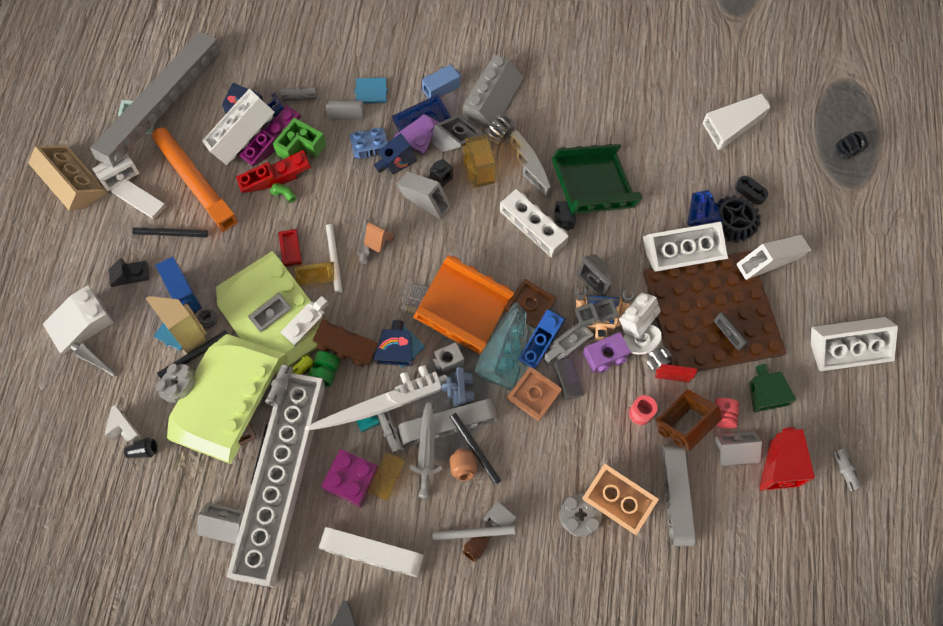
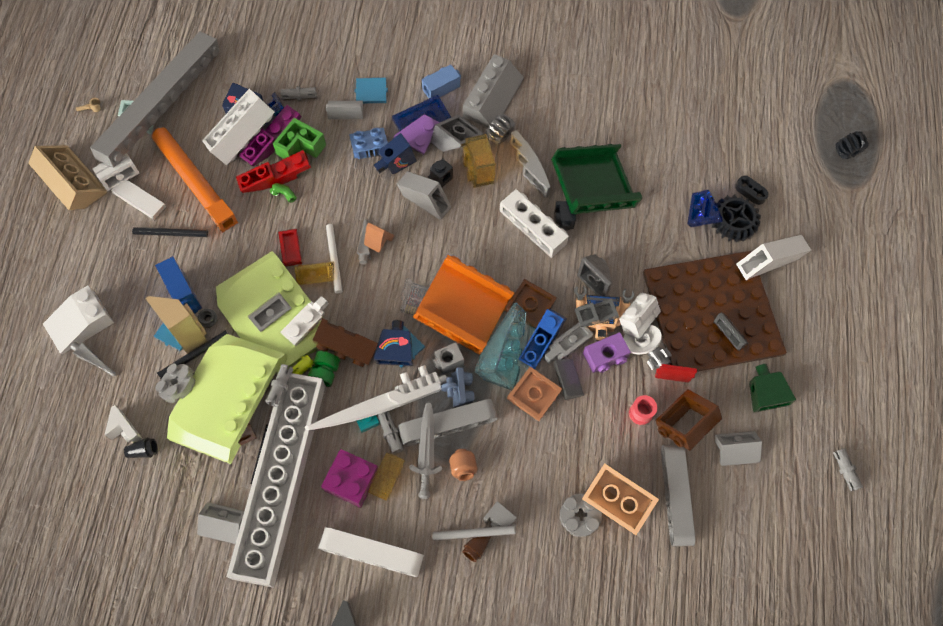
(94, 105): none -> tan hand
(123, 273): black slope -> none
(475, 448): black bar -> none
(685, 246): white slope -> none
(728, 412): coral piece -> none
(735, 119): white slope -> none
(787, 461): red slope -> none
(854, 343): white slope -> none

